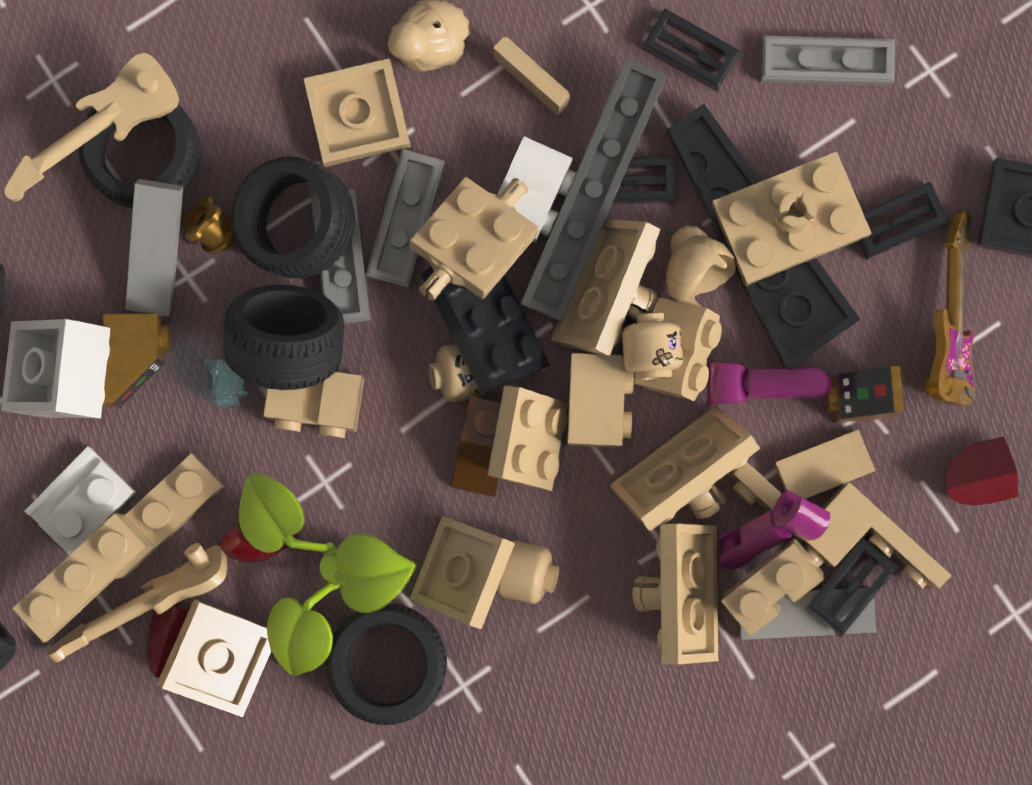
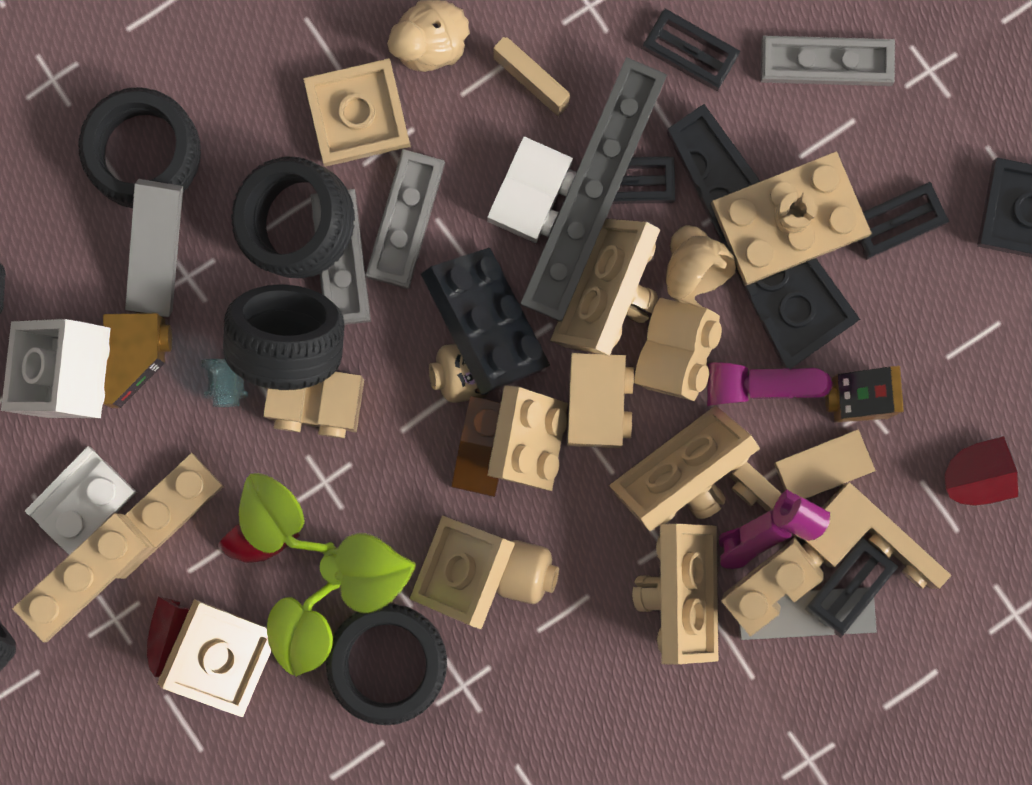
(136, 95): tan piece -> none
(196, 577): tan piece -> none
(208, 226): pearl gold brick -> none
(473, 238): tan plate -> none
(652, 347): tan head -> none
(952, 370): pearl gold piece -> none

